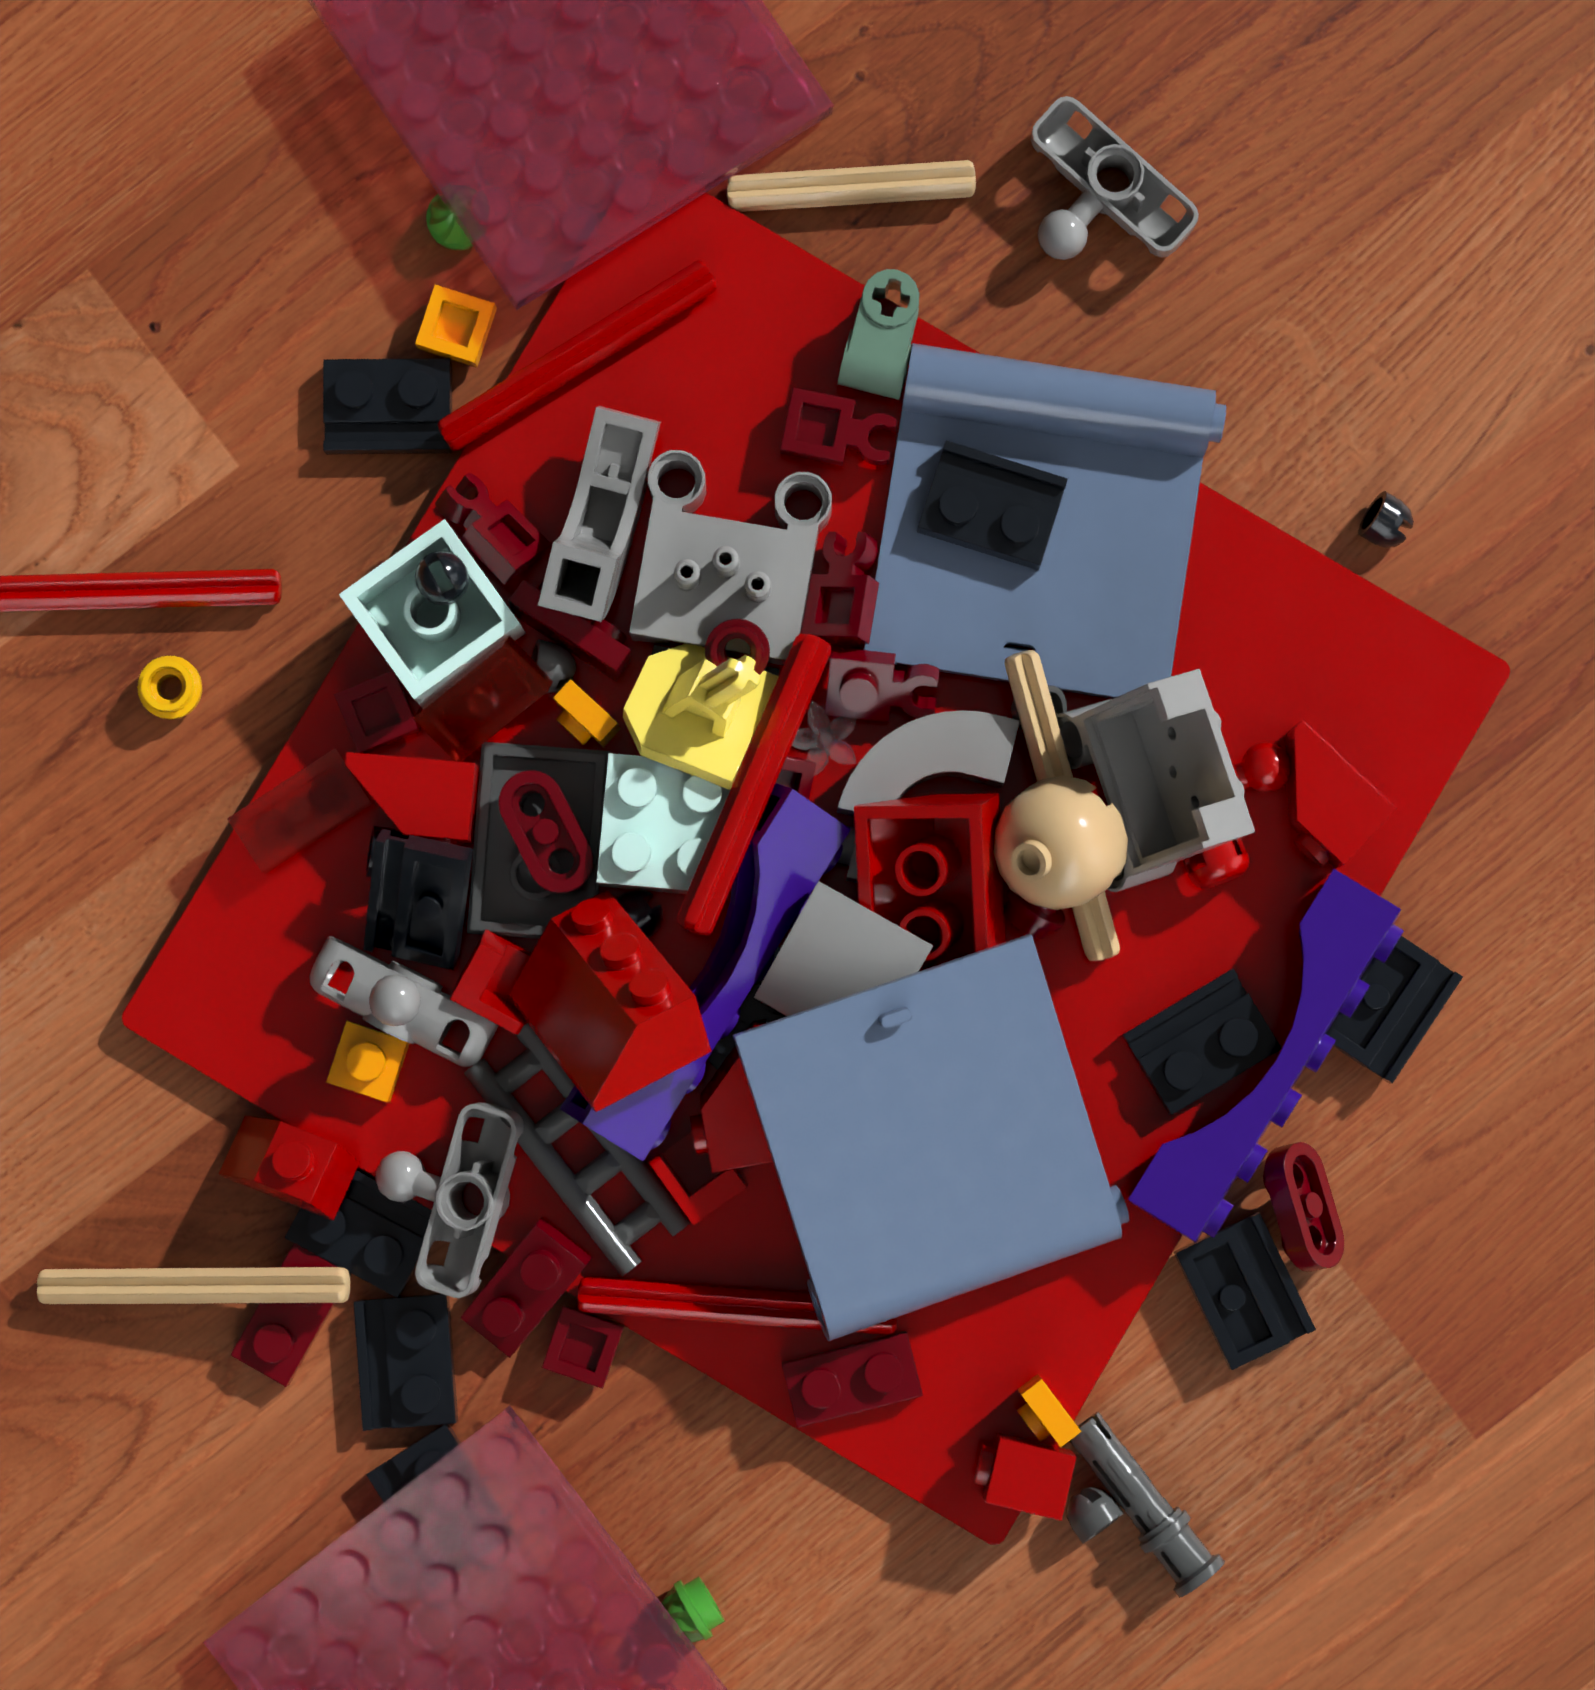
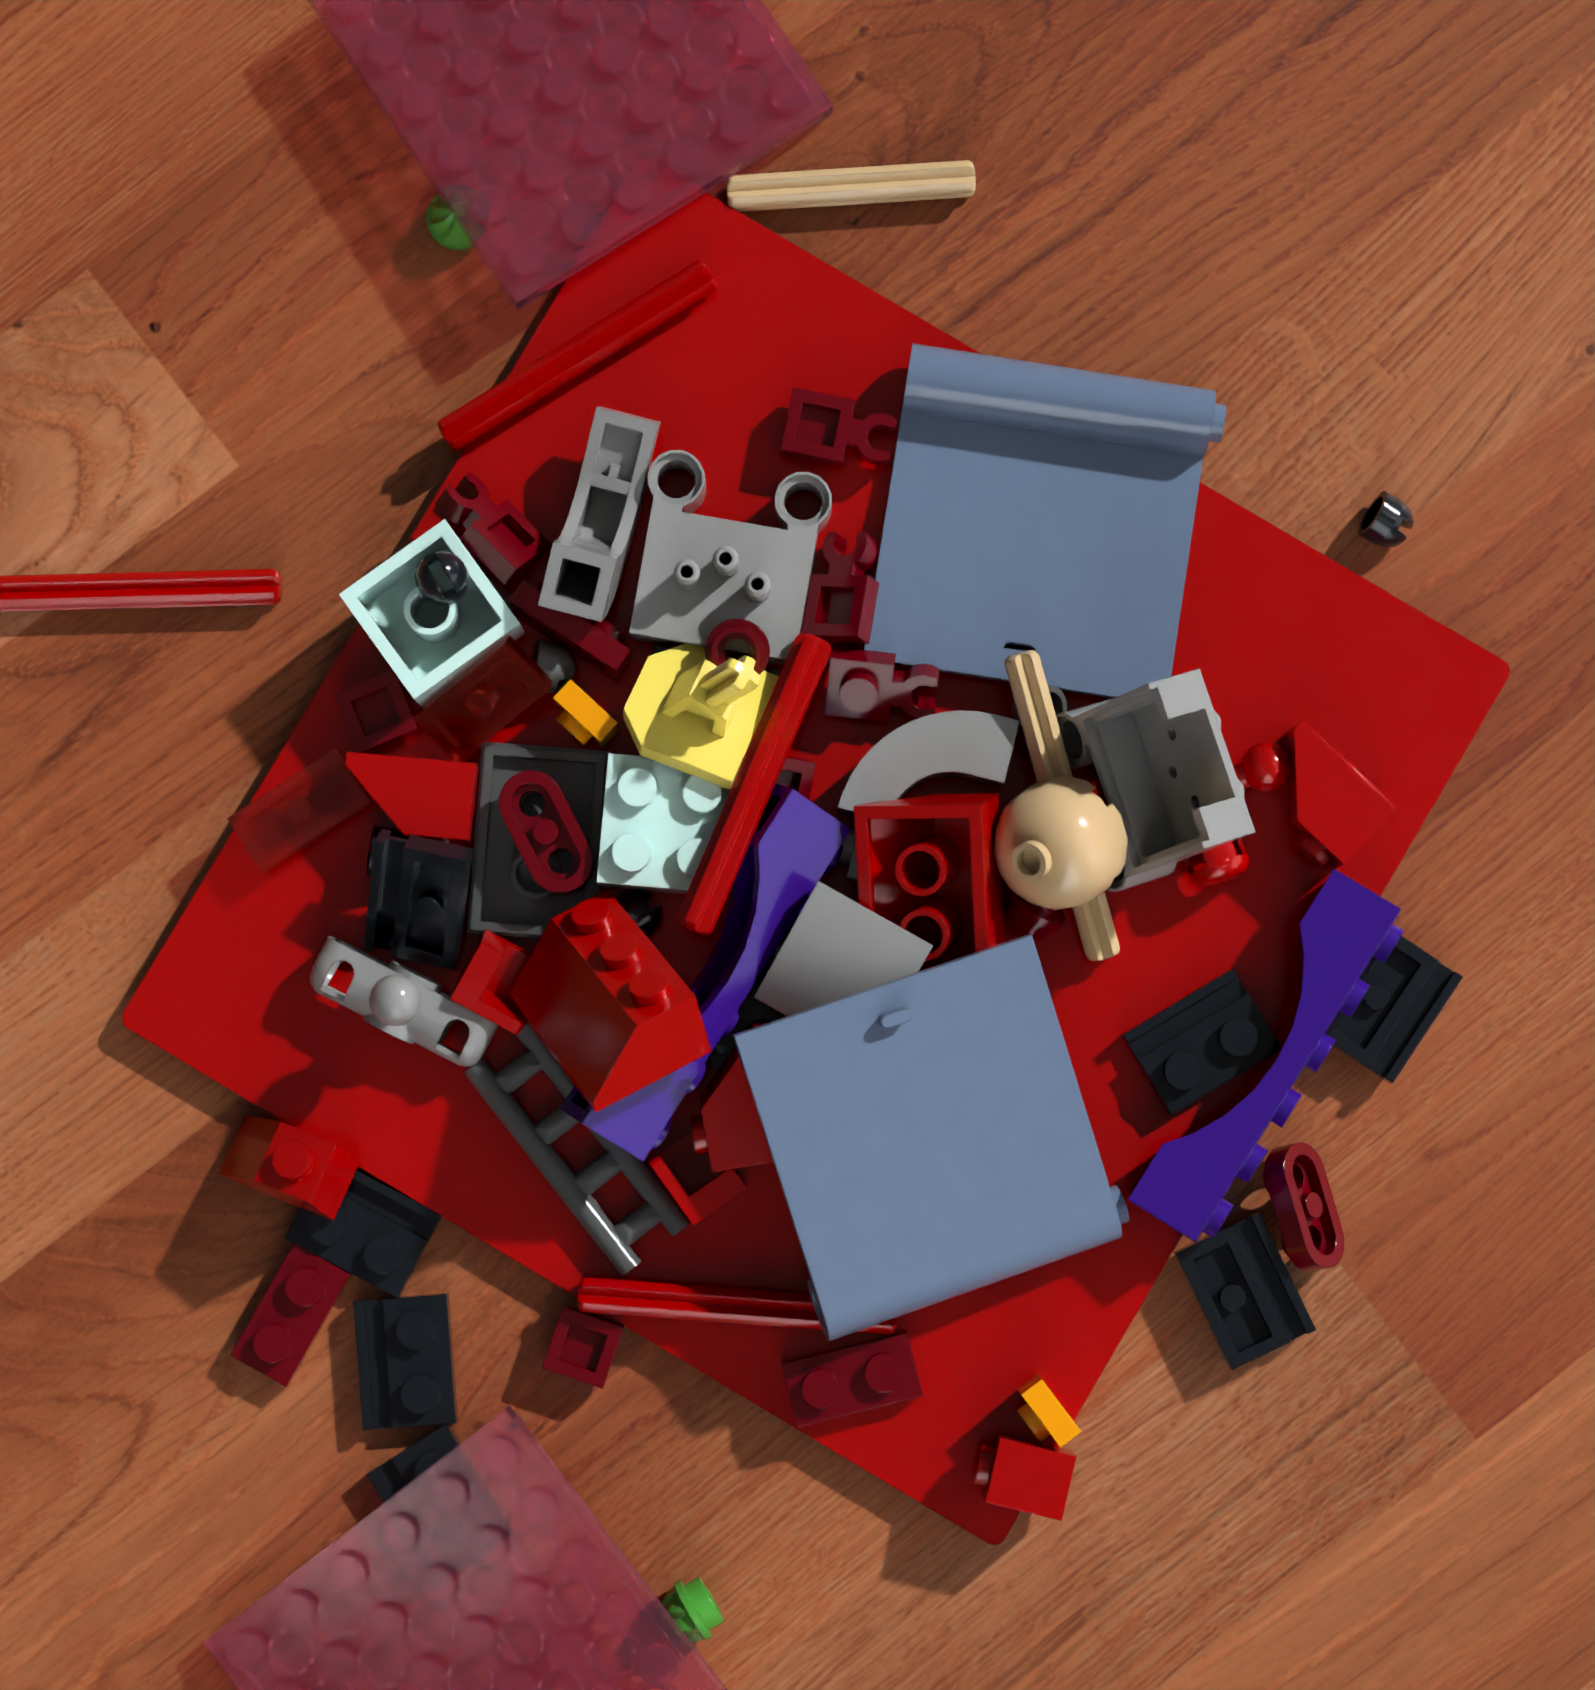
(154, 675): yellow plate -> none
(194, 1285): tan axle -> none
(368, 1061): light orange plate -> none
(386, 405): black plate -> none
(456, 325): light orange plate -> none
(486, 1165): light grey piece -> none
(525, 1287): dark red plate -> none
(825, 738): clear plant -> none
(879, 344): sand green piece -> none
(992, 505): black plate -> none
(1079, 160): light grey piece -> none
(1092, 1512): dark grey hinge -> none
(1161, 1527): dark grey pin -> none

